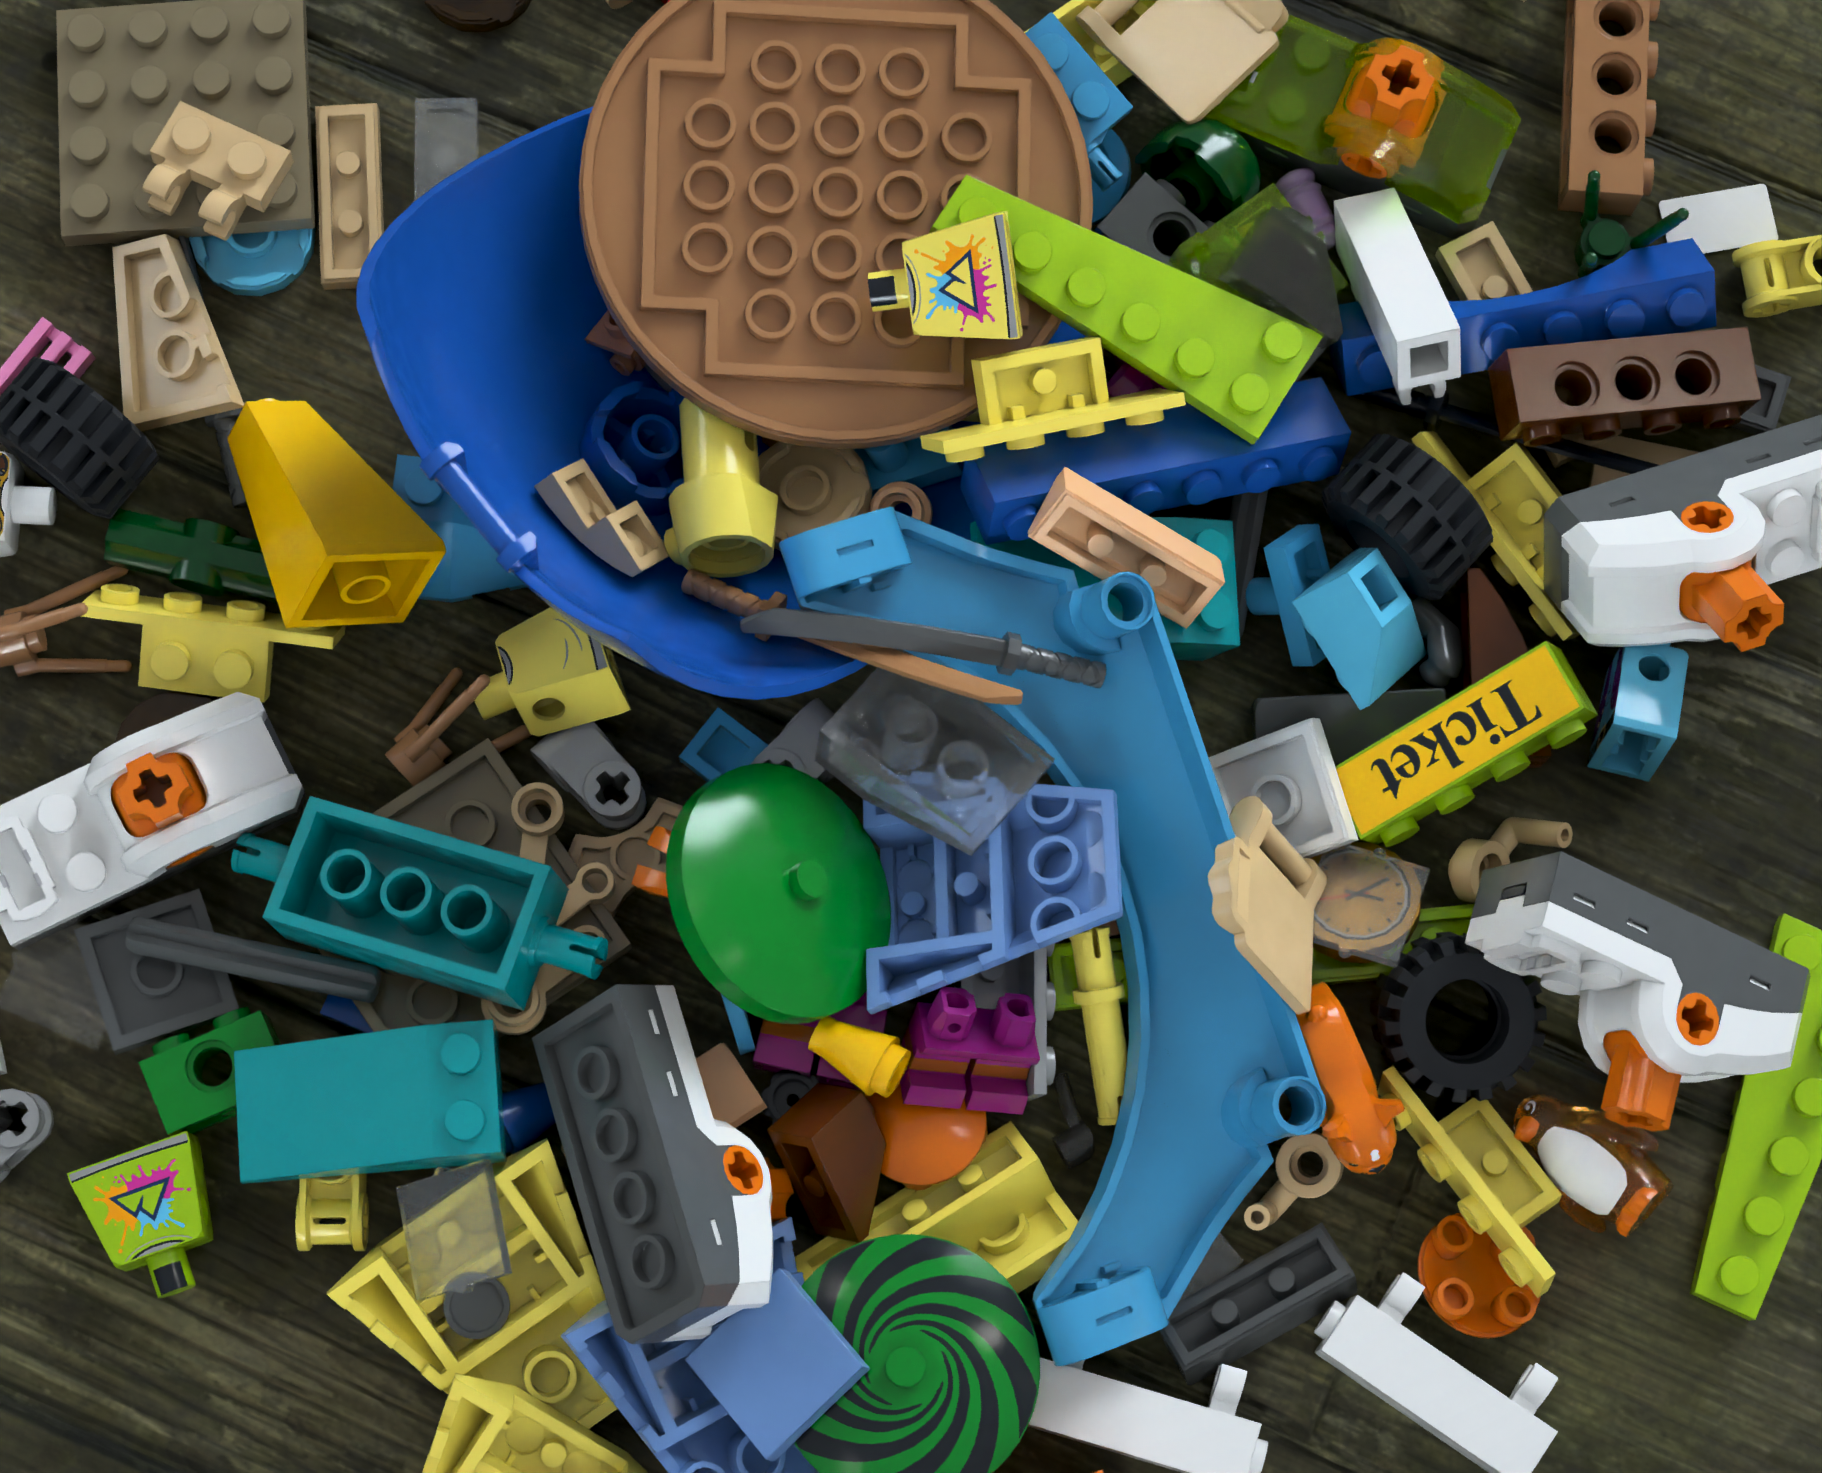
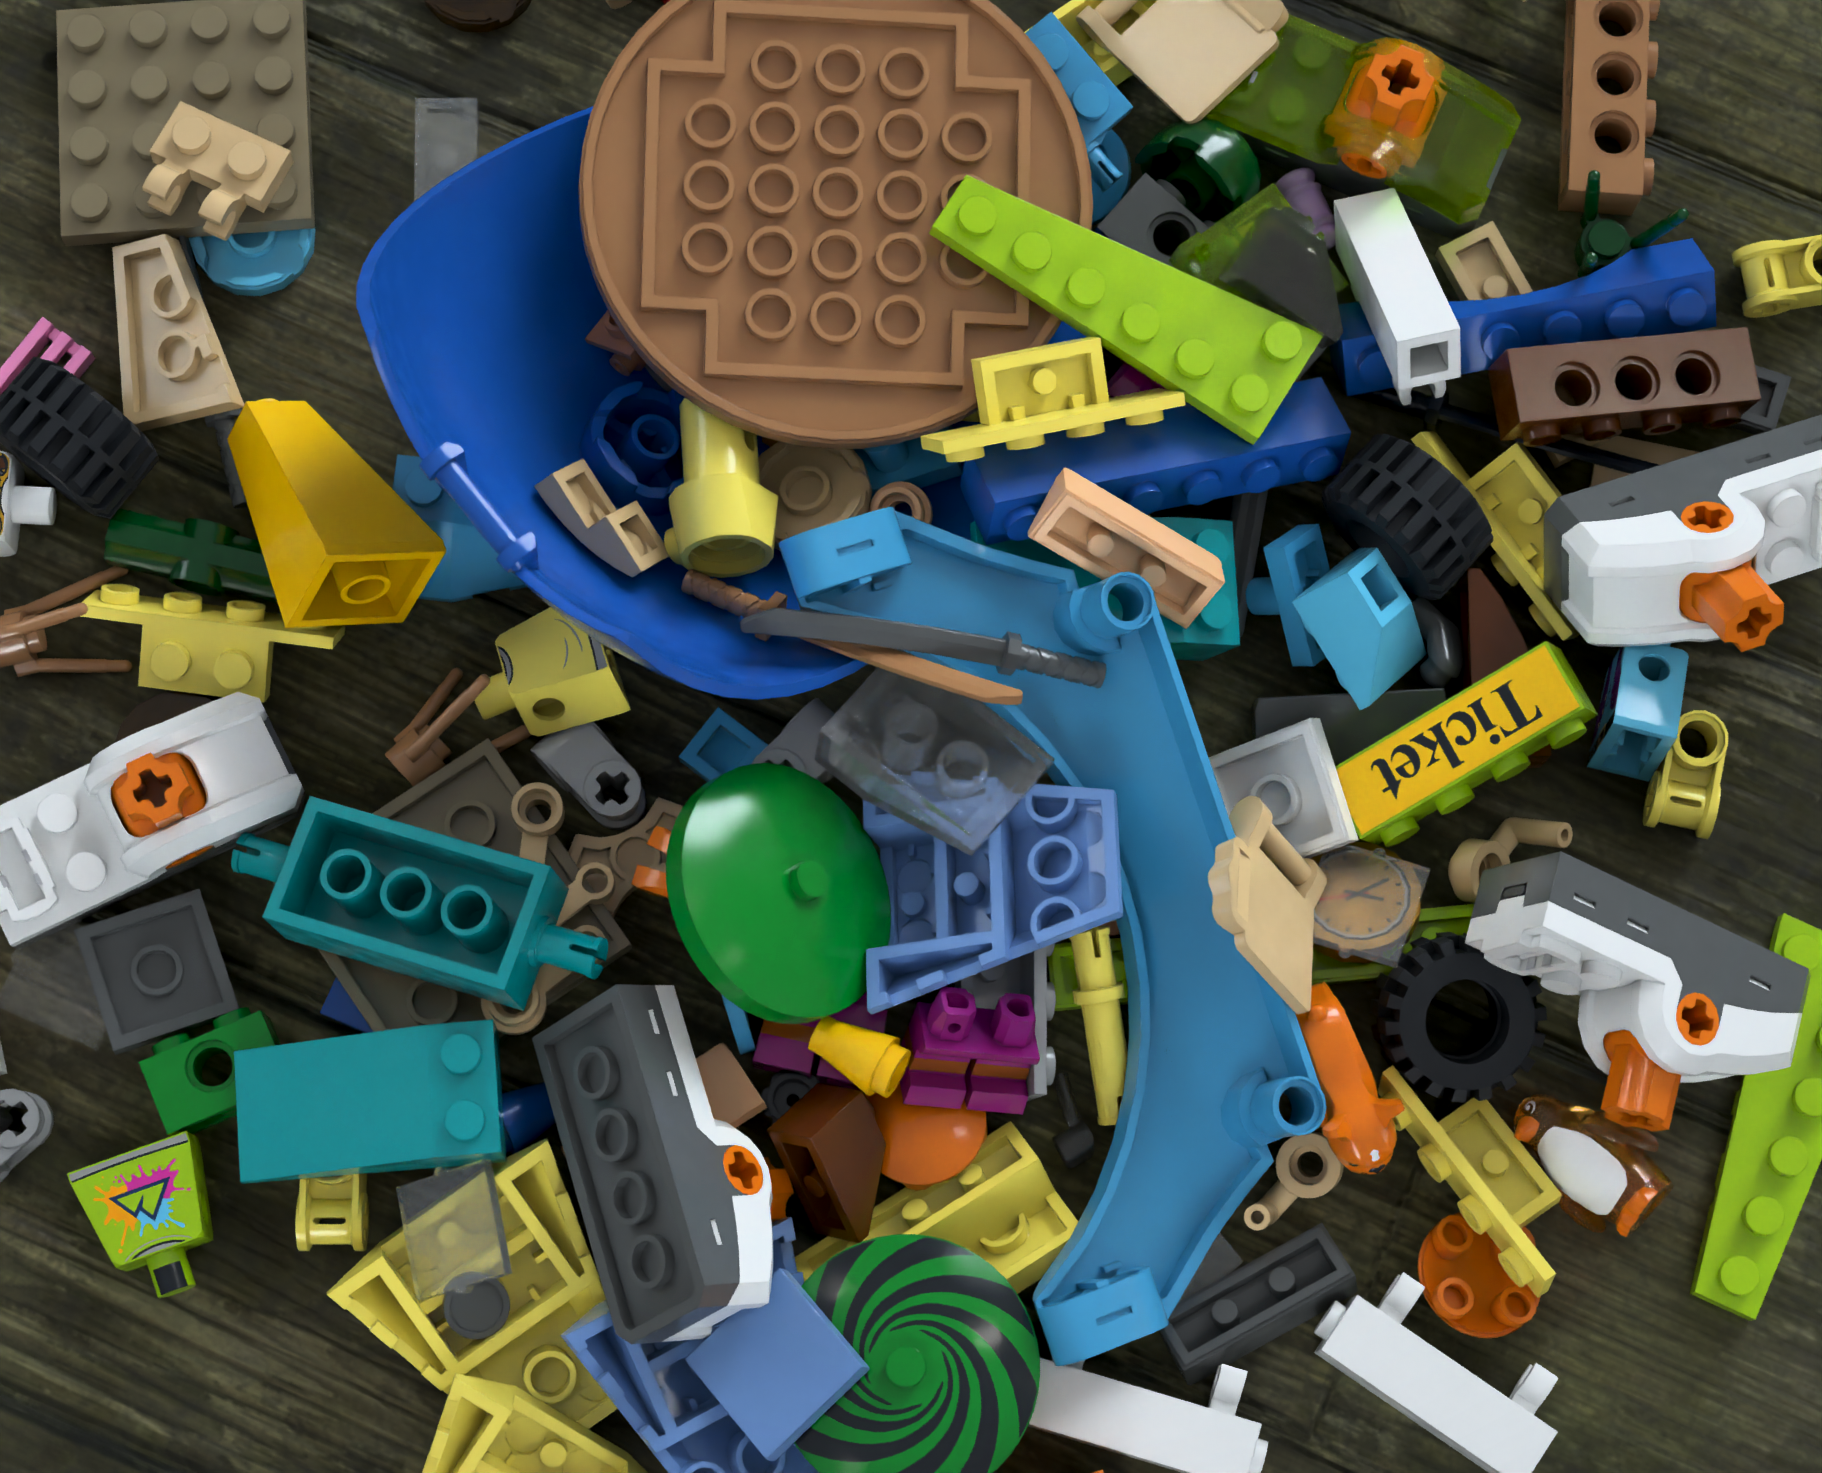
(253, 959): dark grey axle -> none
(348, 190): tan tile -> none
(956, 282): light yellow torso -> none
(1687, 788): none -> light yellow piece
(1723, 218): white sticker -> none

